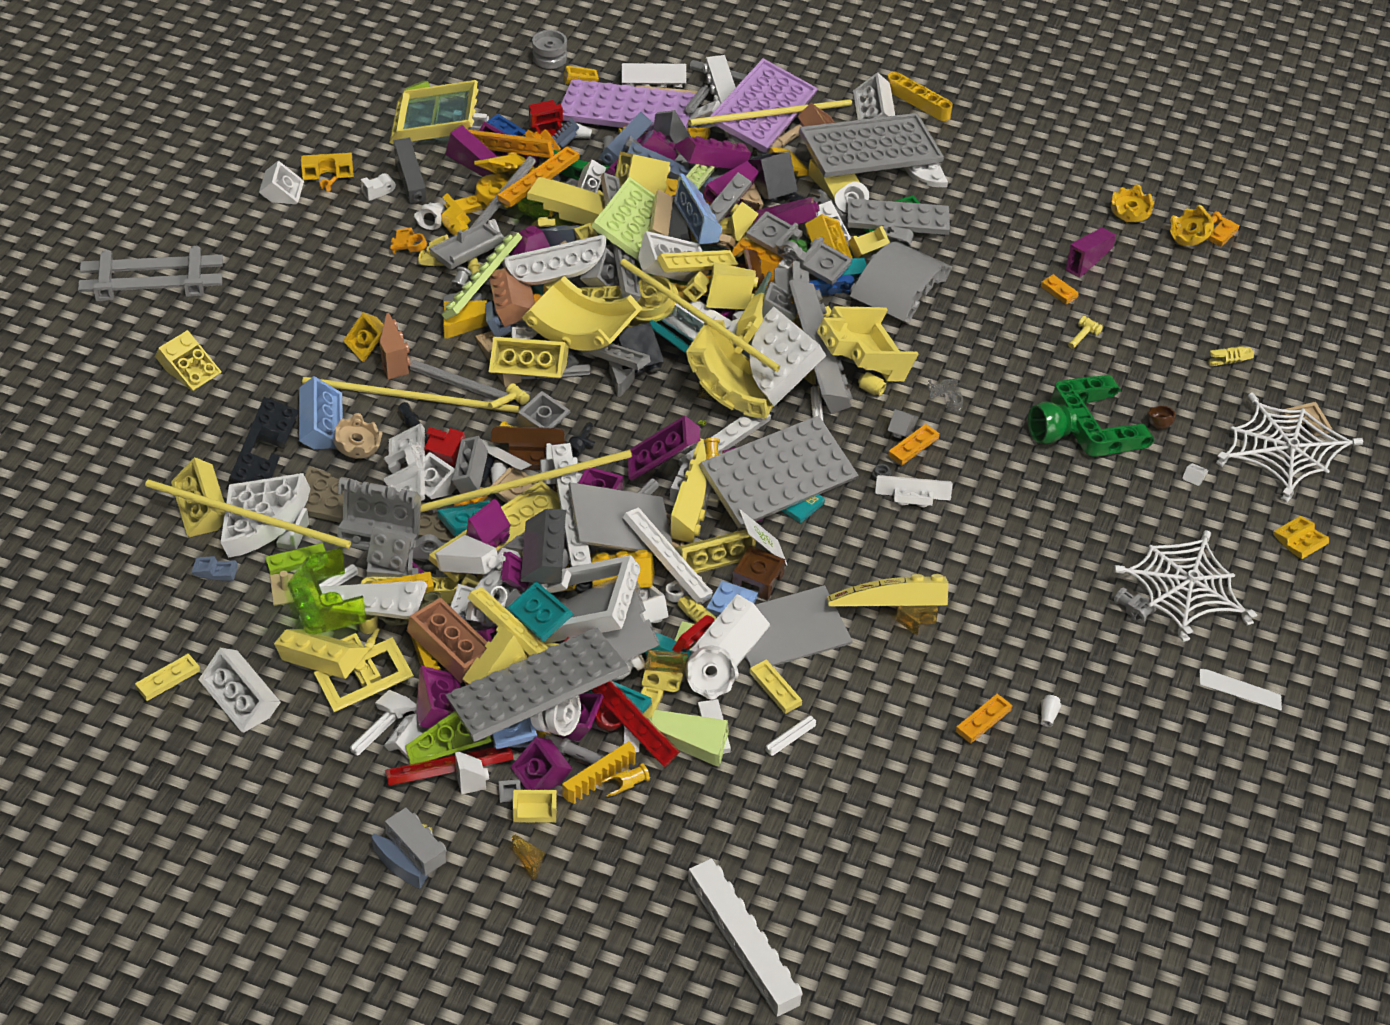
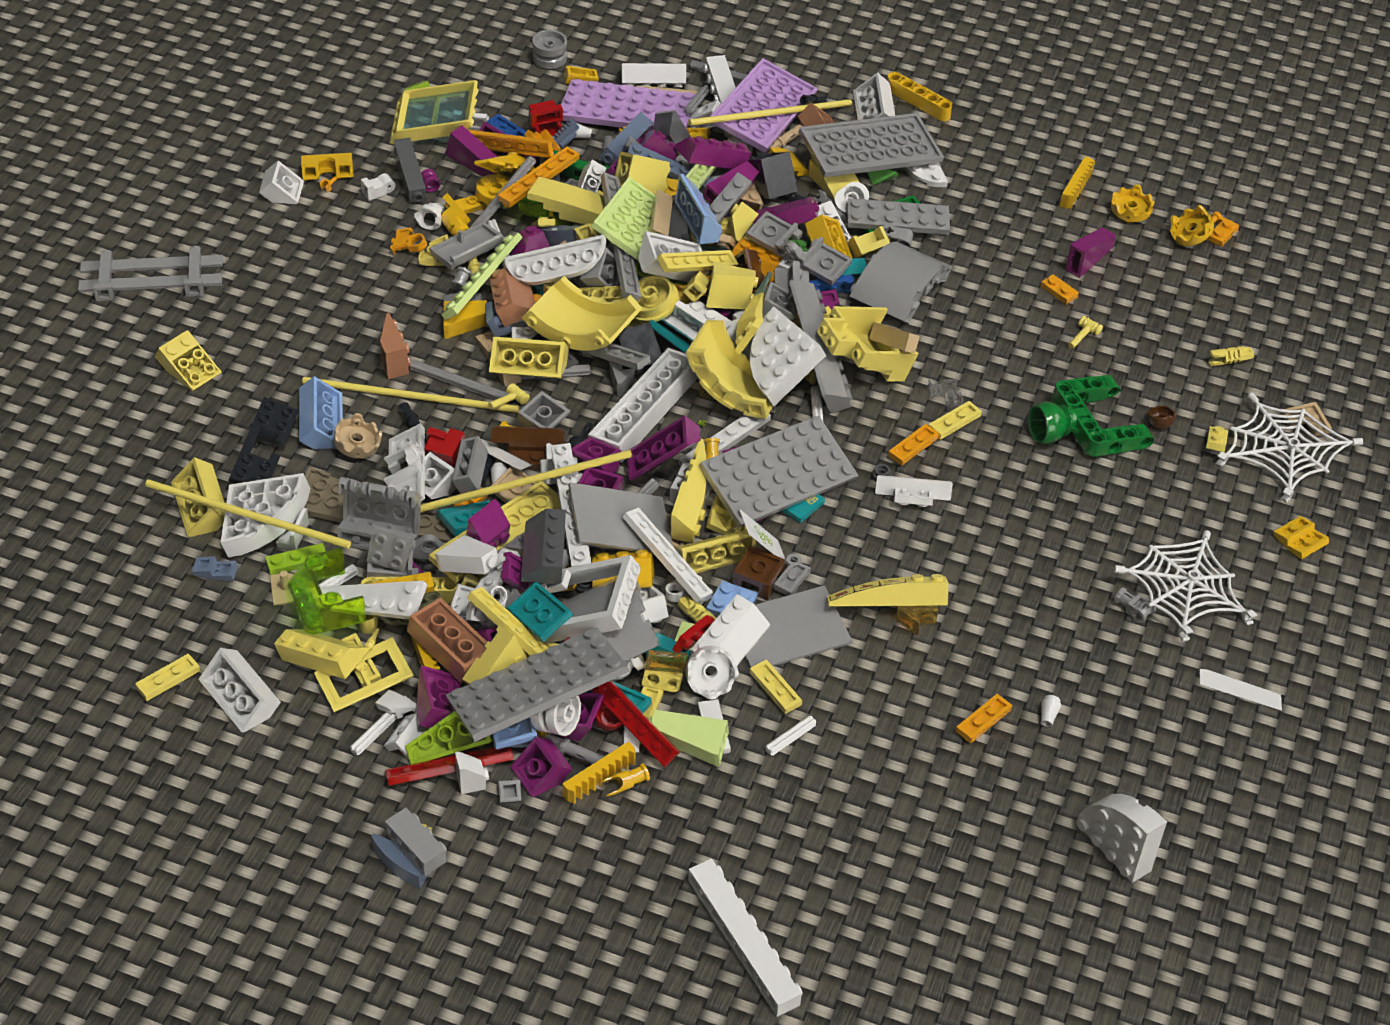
(364, 335): yellow slope -> none
(430, 180): none -> magenta wheel
(528, 854): clear yellow slope -> none
(534, 806): light yellow panel -> none
(593, 449): none -> magenta slope
(646, 402): none -> white slope
(706, 319): light yellow piece -> none
(720, 520): none -> light yellow brick
(792, 576): none -> light grey hinge
(817, 99): none -> black pin
(830, 298): none -> magenta plate
(872, 384): light yellow brick -> none
(882, 175): none -> bright green slope
(894, 337): none -> tan slope
(902, 423): light grey slope -> none
(956, 419): none -> light yellow plate
(1077, 183): none -> yellow gear
(1124, 833): none -> white brick
(1195, 474): white slope -> none
(1217, 438): none -> light yellow plate

